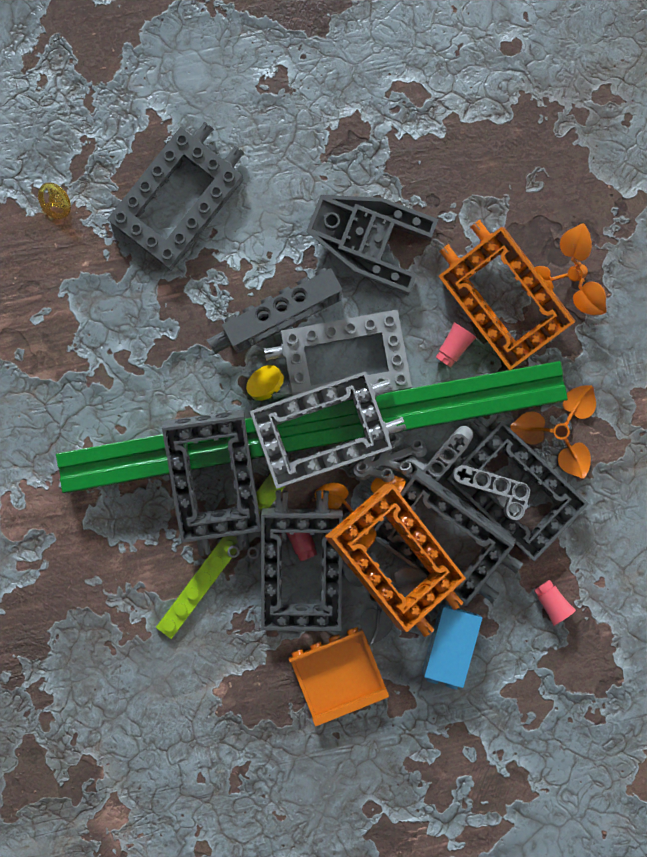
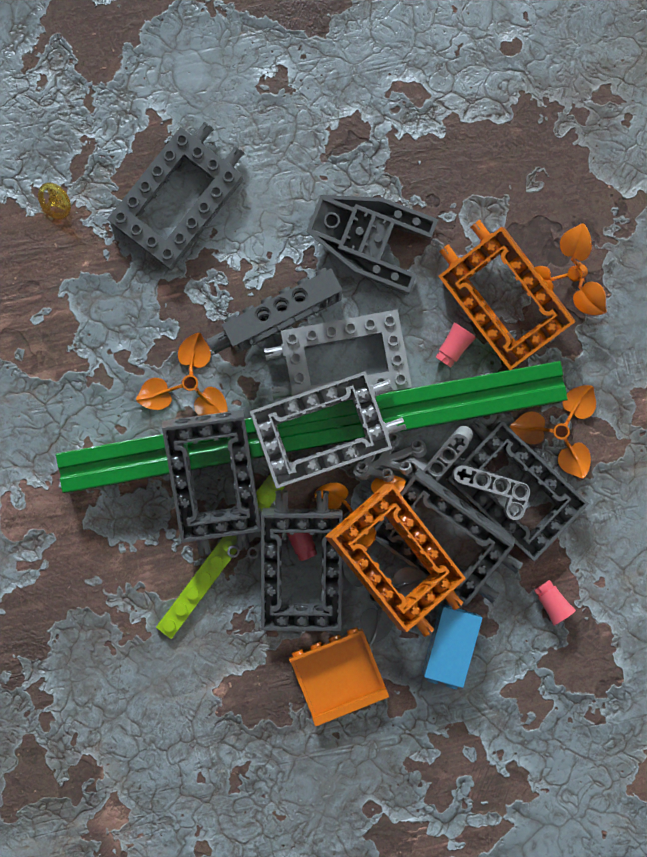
(192, 352): none -> orange plant
(264, 382): yellow tile -> none

